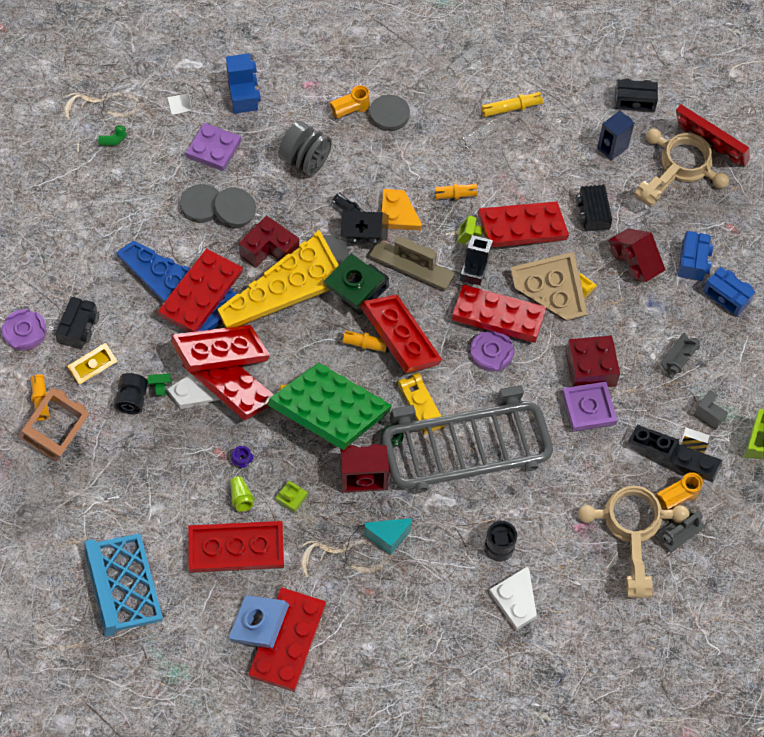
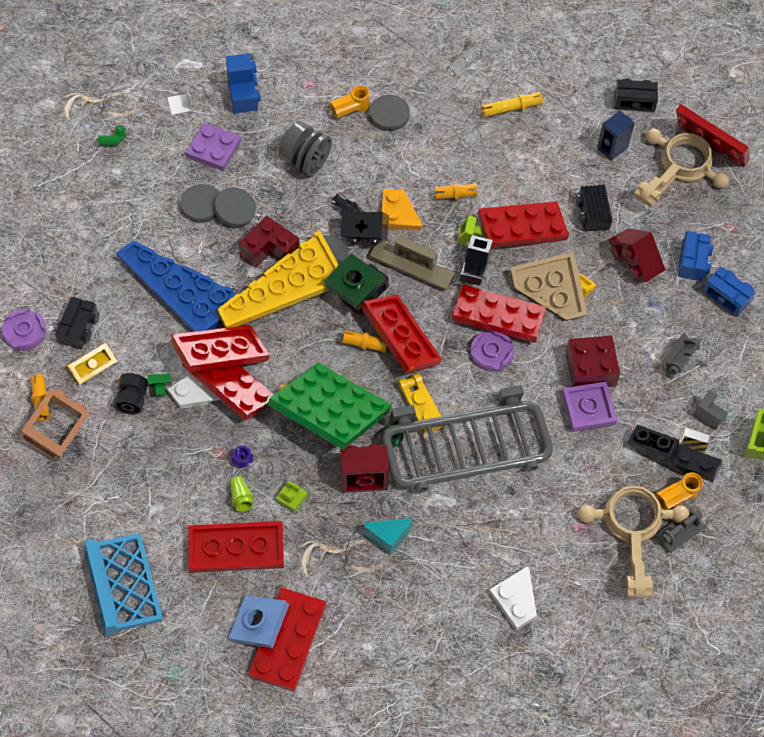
(200, 291): red plate -> none
(500, 541): black wheel -> none

